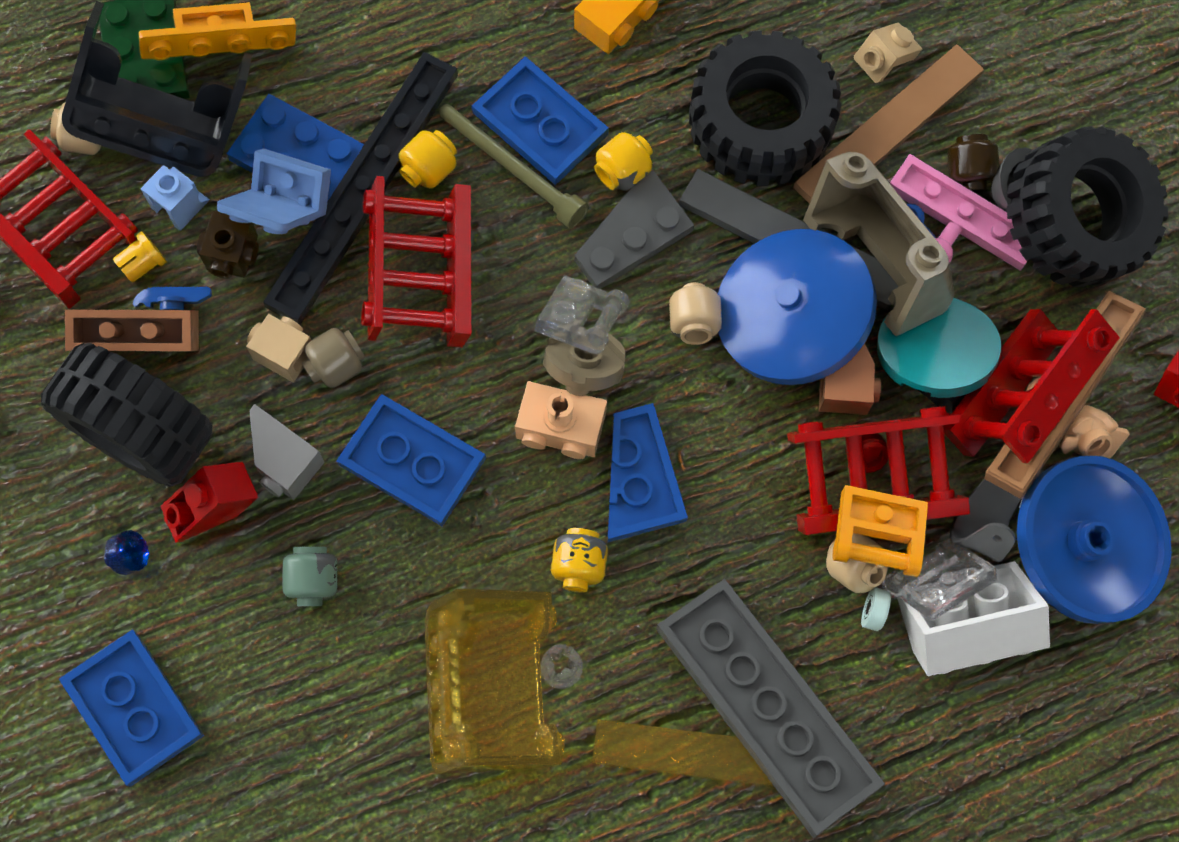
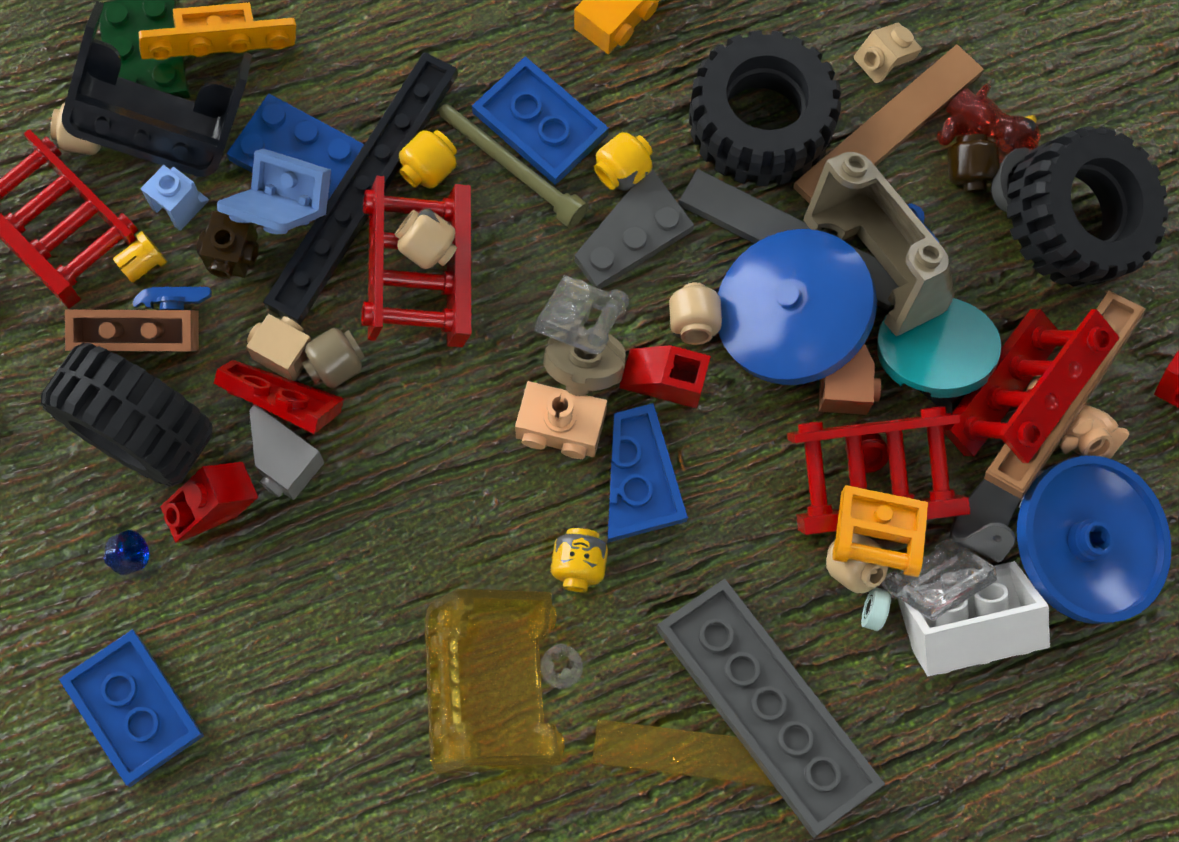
(286, 398): none -> red wing
(309, 575): sand green head -> none
(411, 460): blue plate -> none
(426, 238): none -> tan head
(666, 373): none -> red slope
(957, 209): bright pink plate -> none
(982, 116): none -> clear red animal

